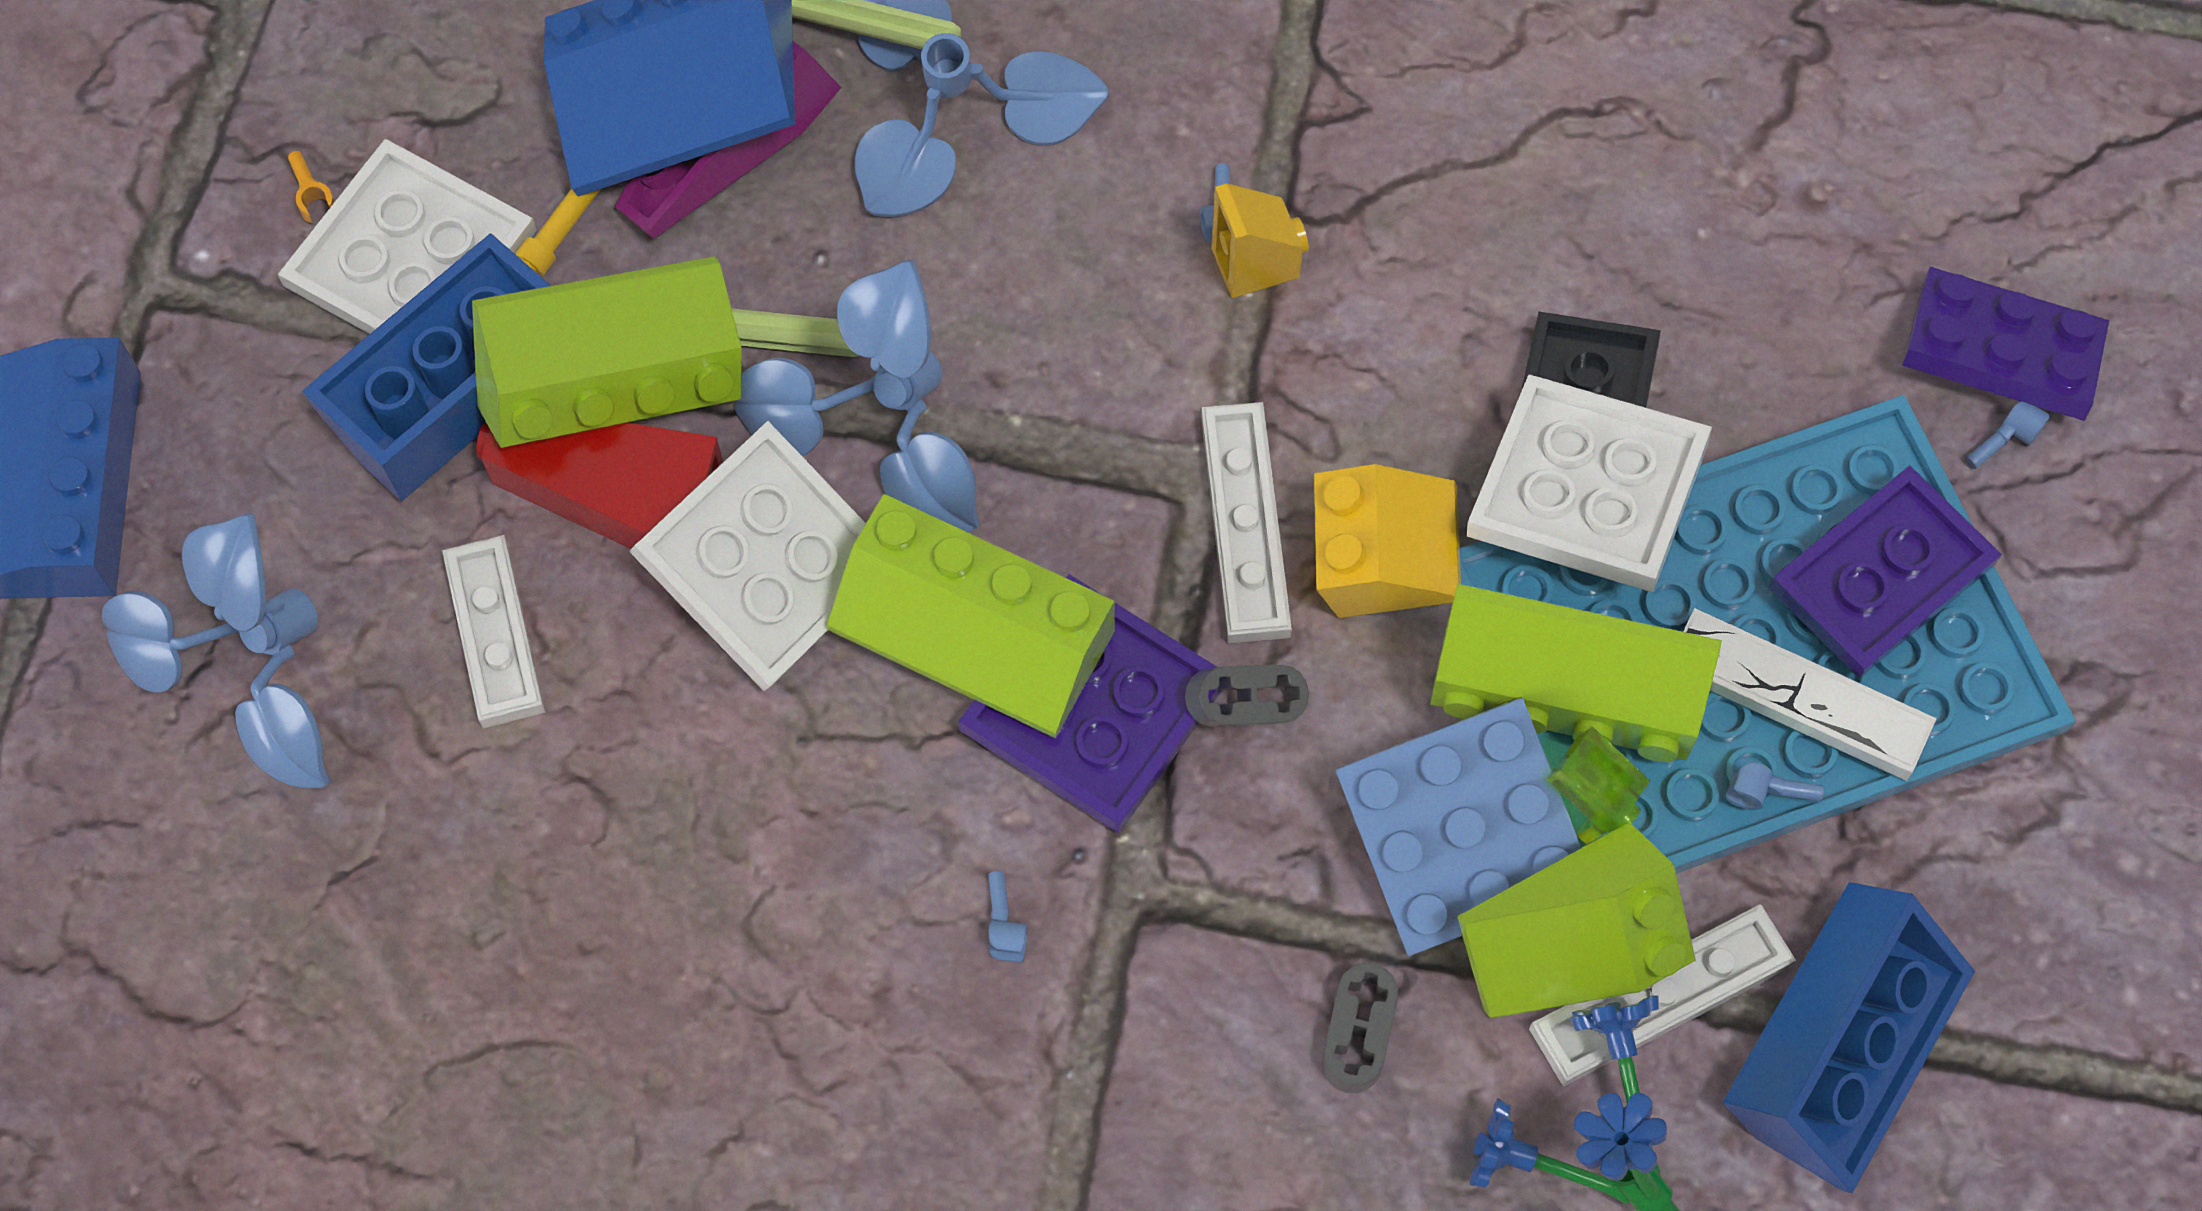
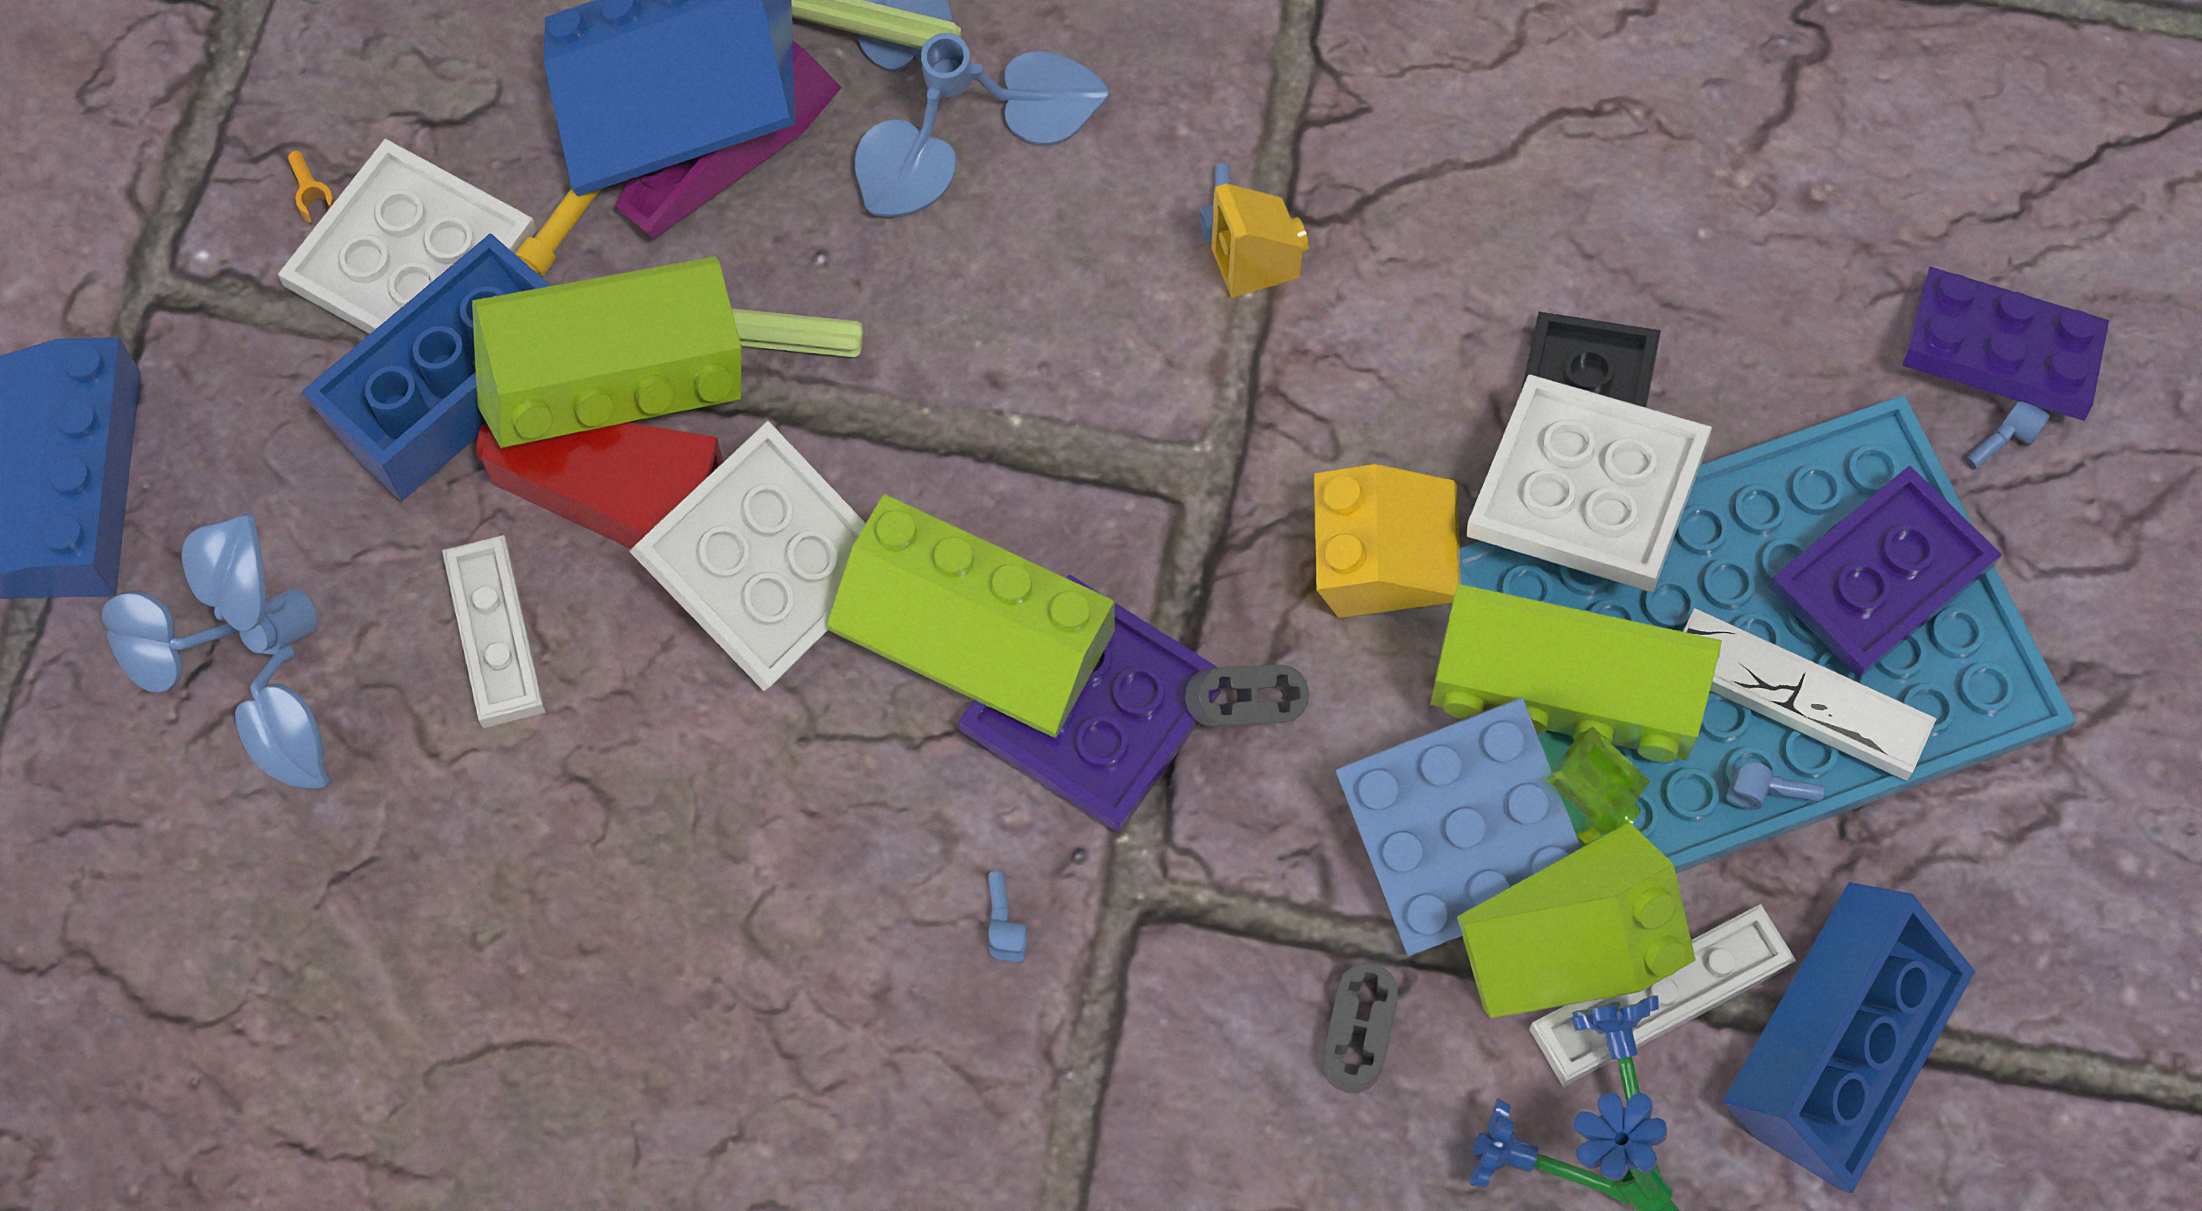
(889, 321): medium blue plant -> none
(1245, 523): white tile -> none

